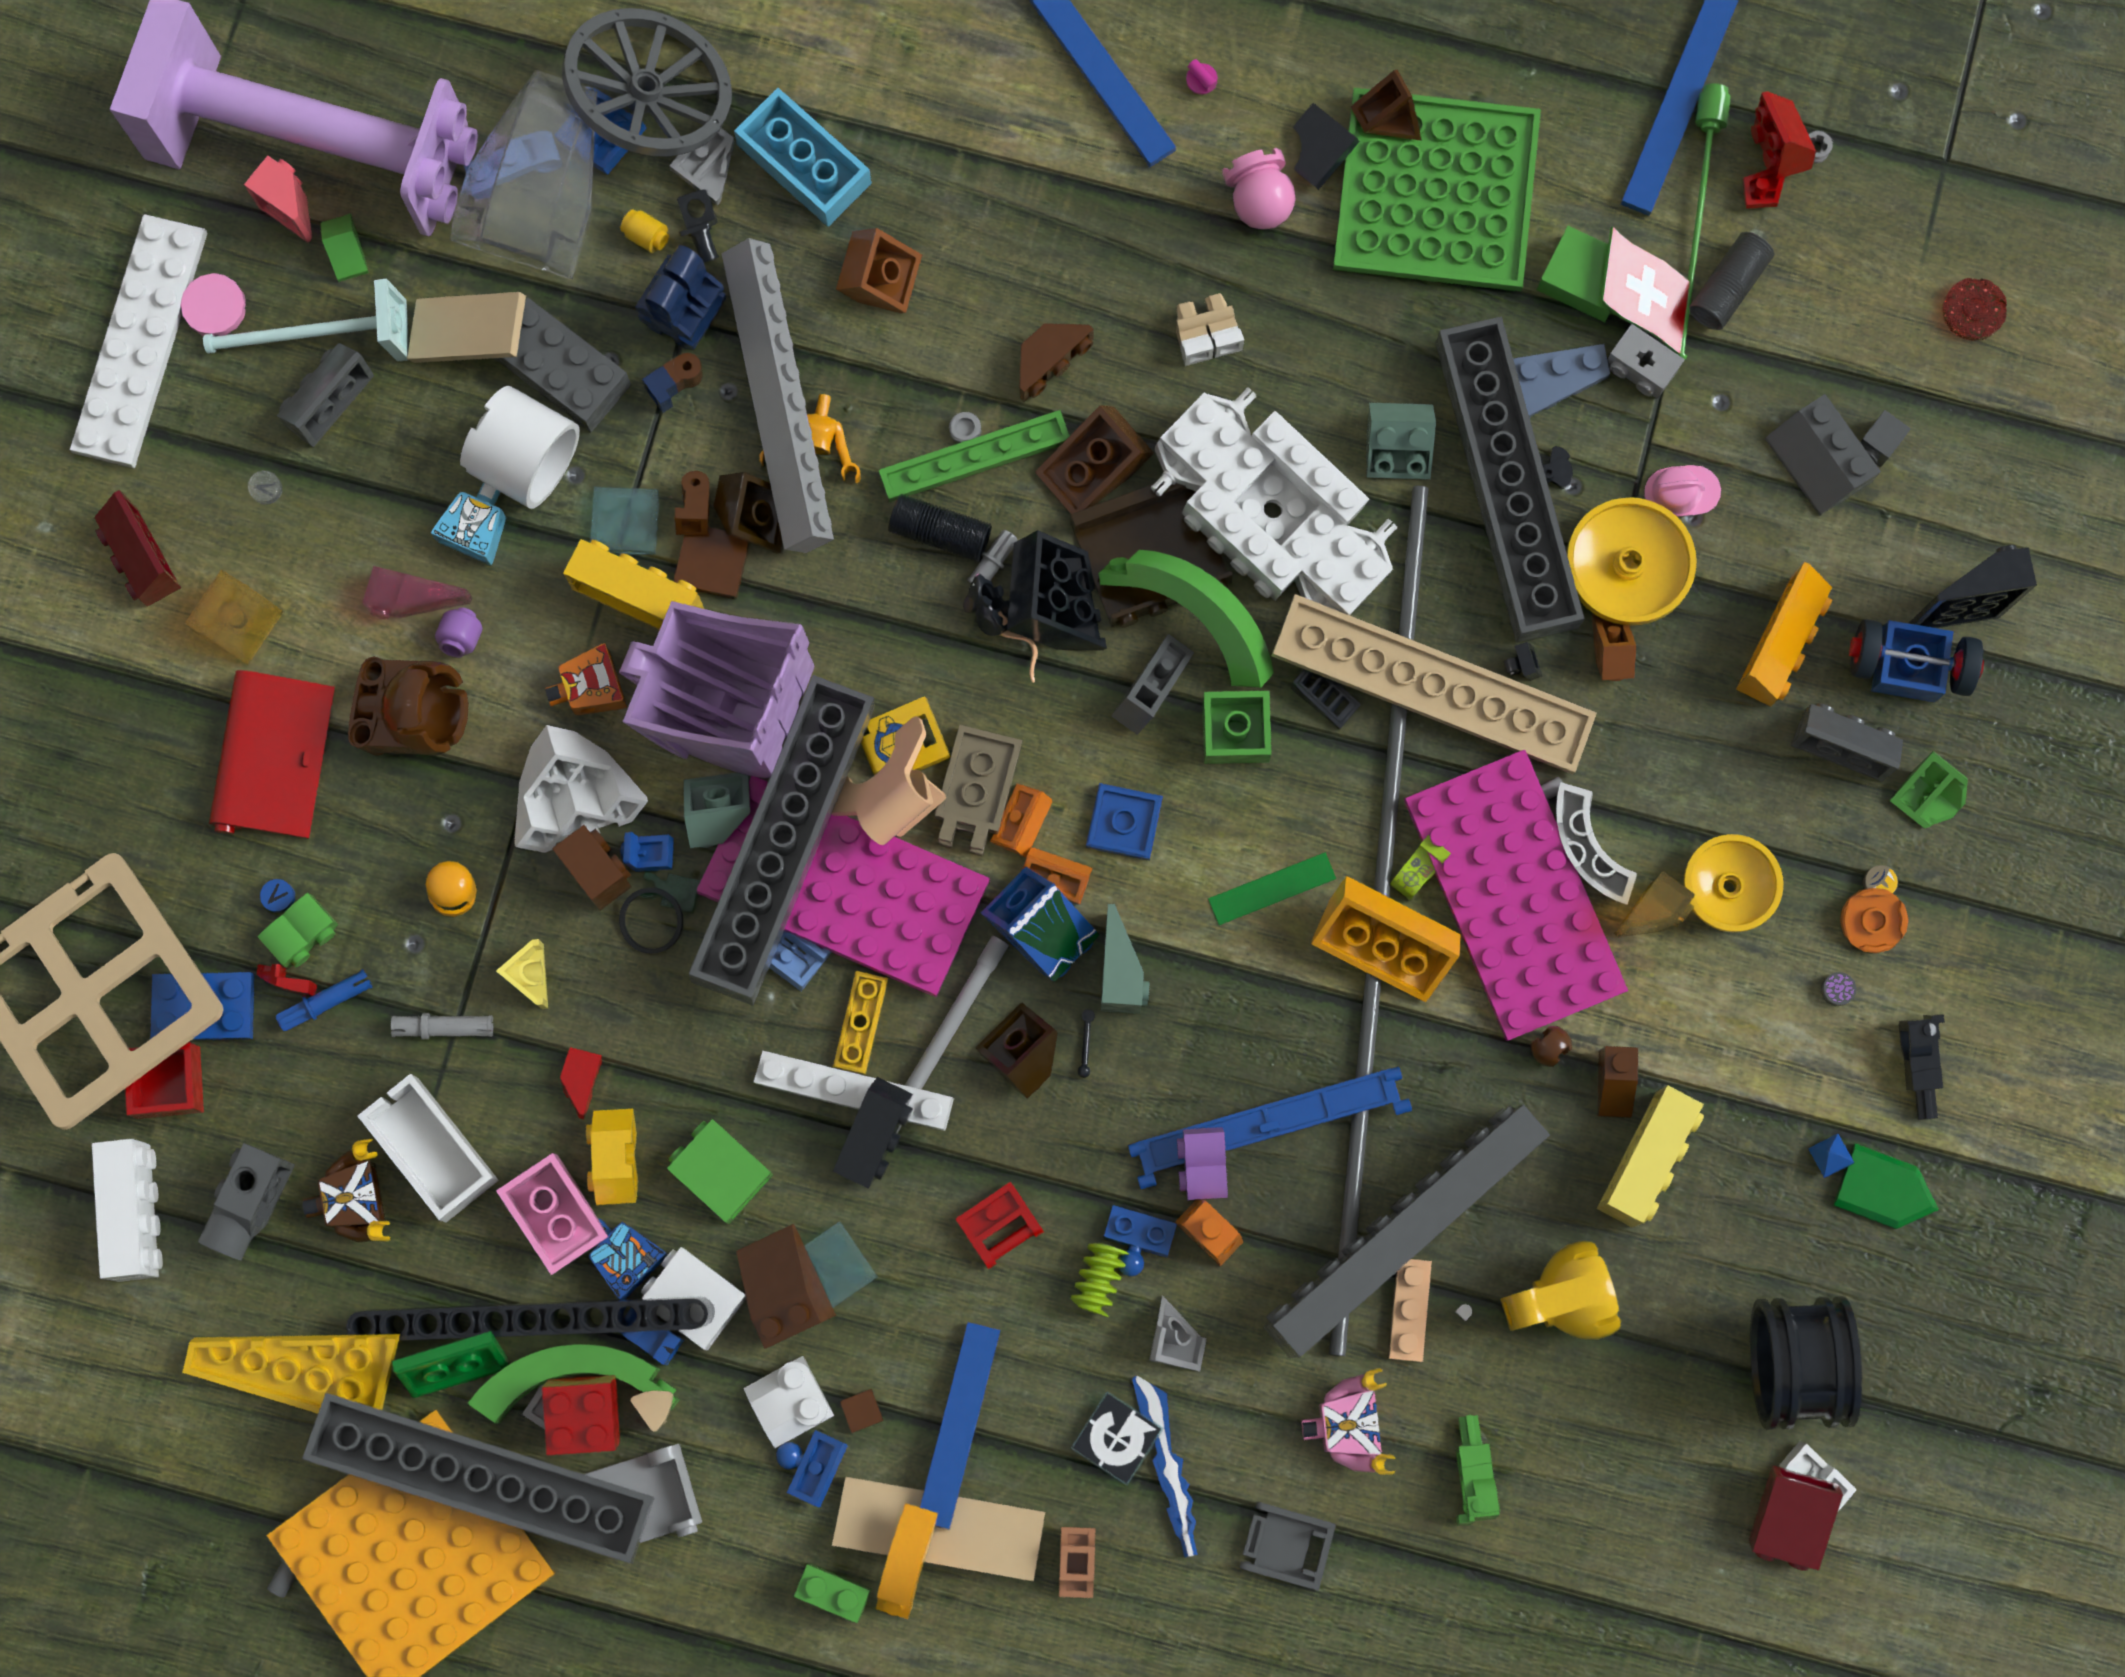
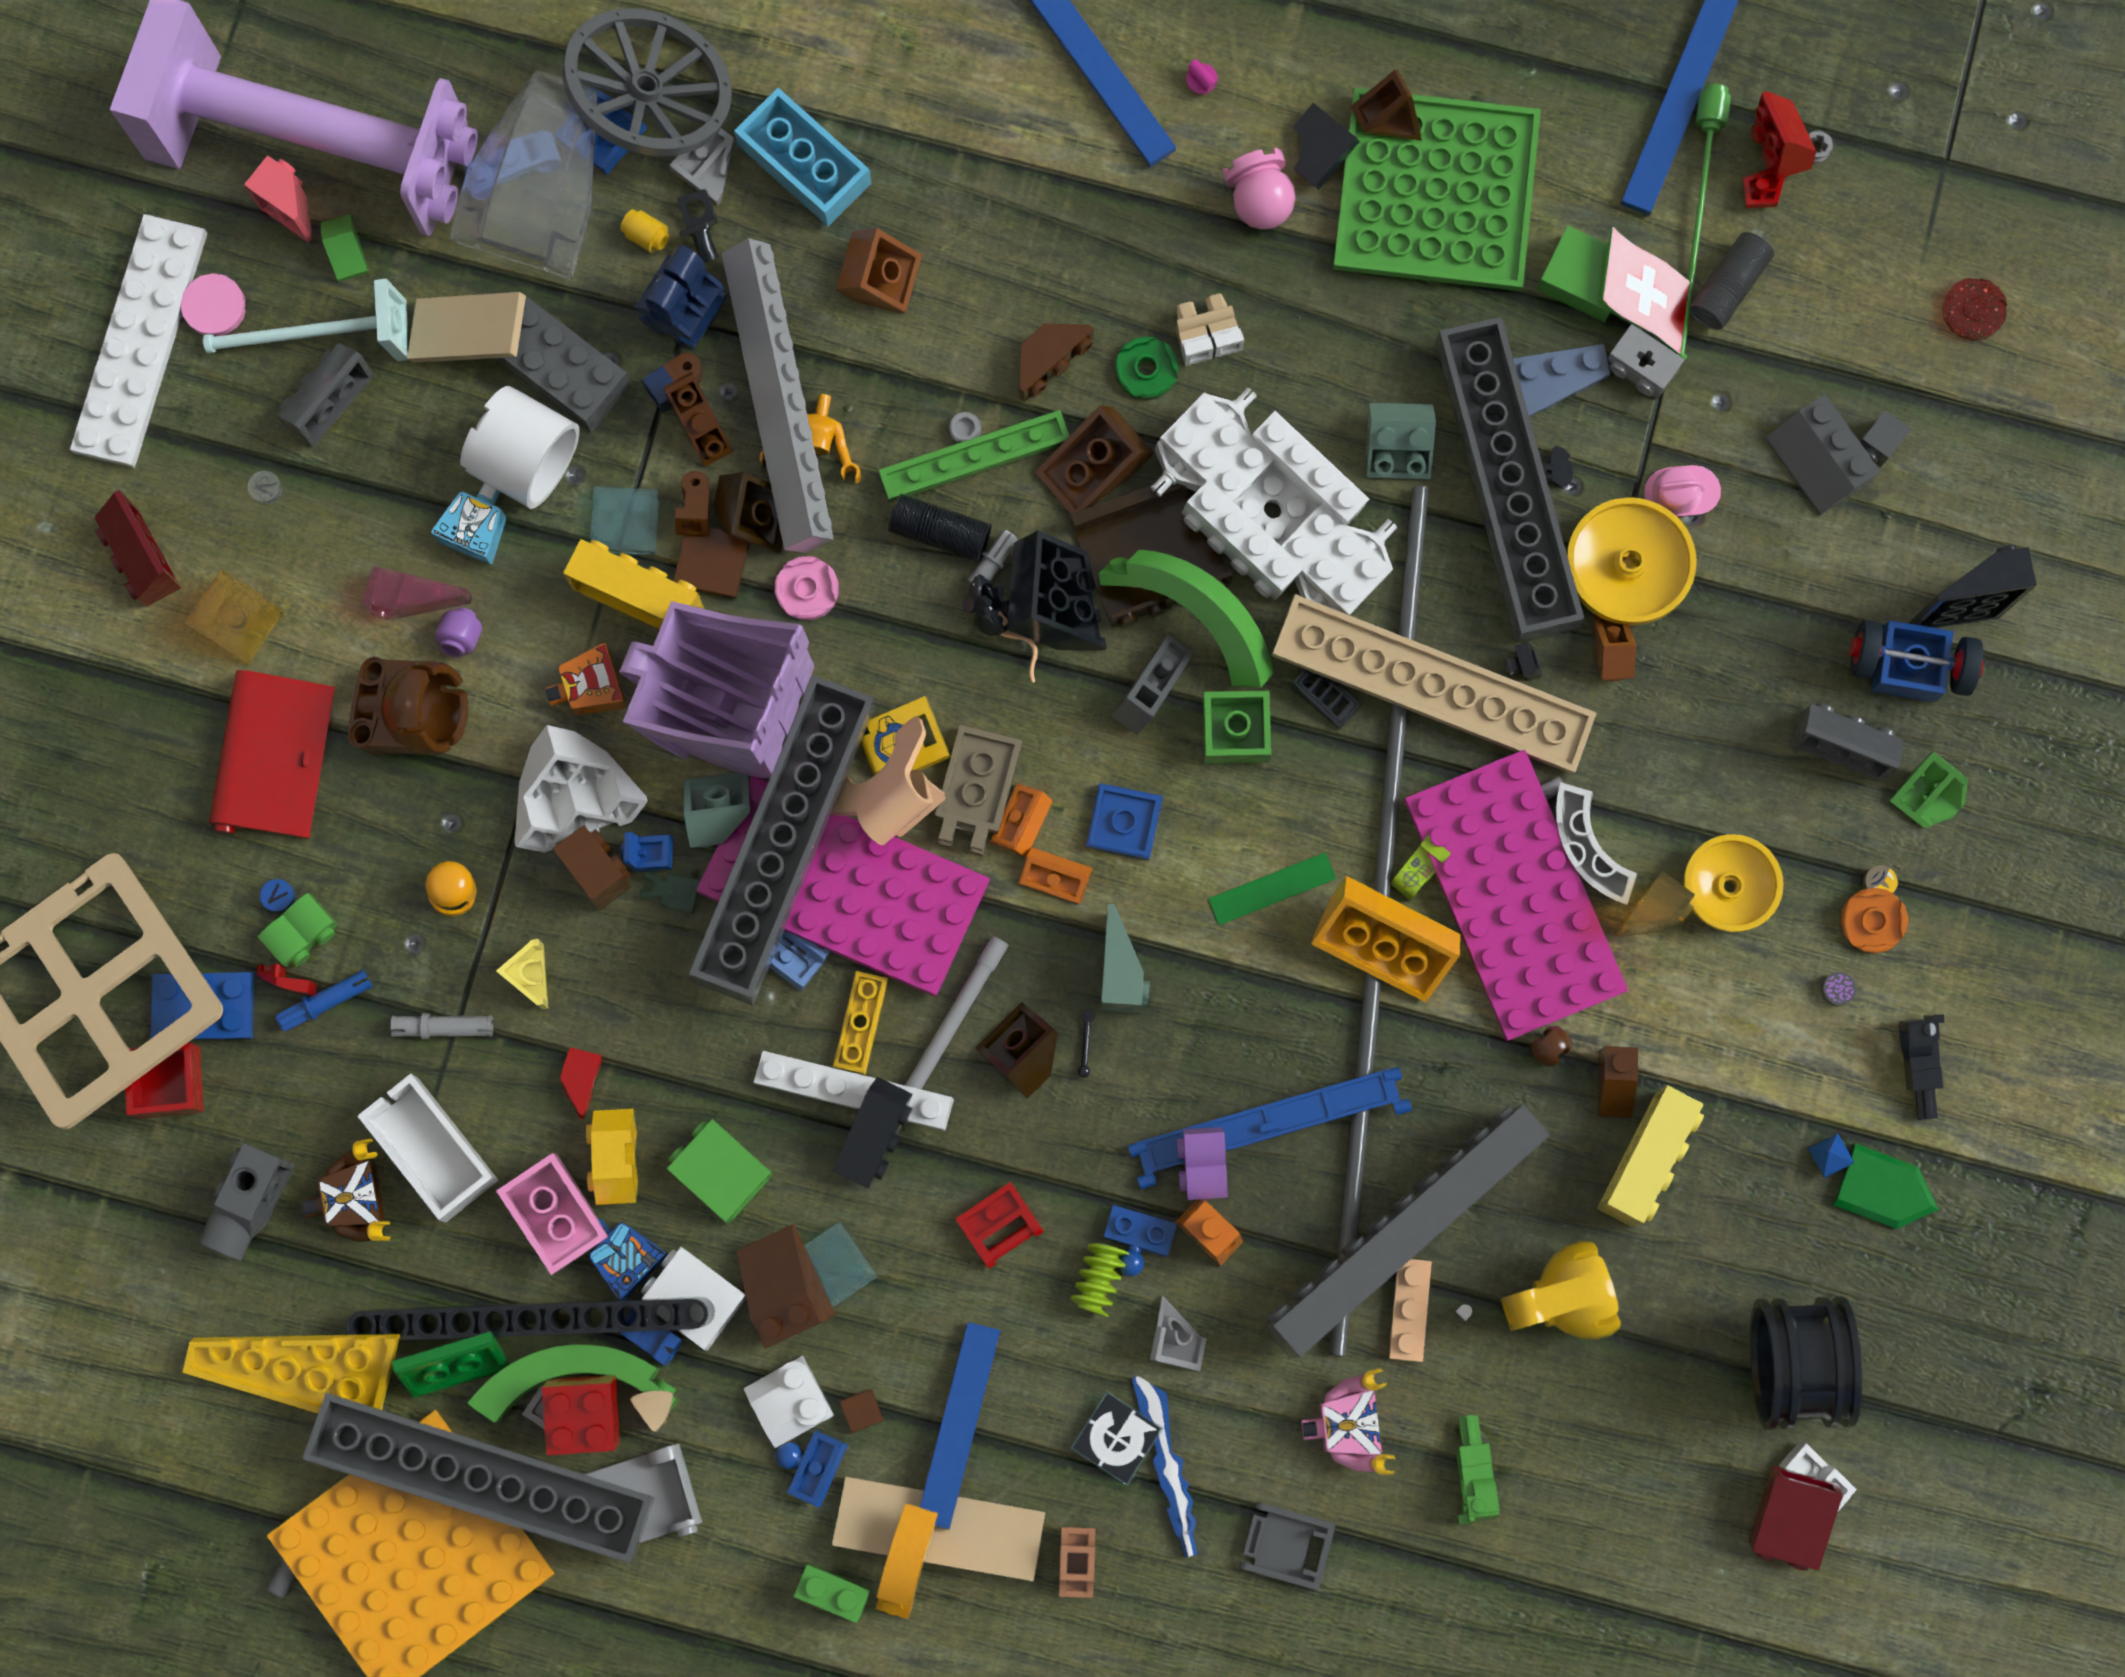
(126, 1210): white piece -> none
(630, 941): black piece -> none
(697, 419): none -> reddish brown slope
(806, 588): none -> bright pink tile
(1041, 923): slope -> none
(1146, 386): none -> green tile
(1785, 636): light orange slope -> none

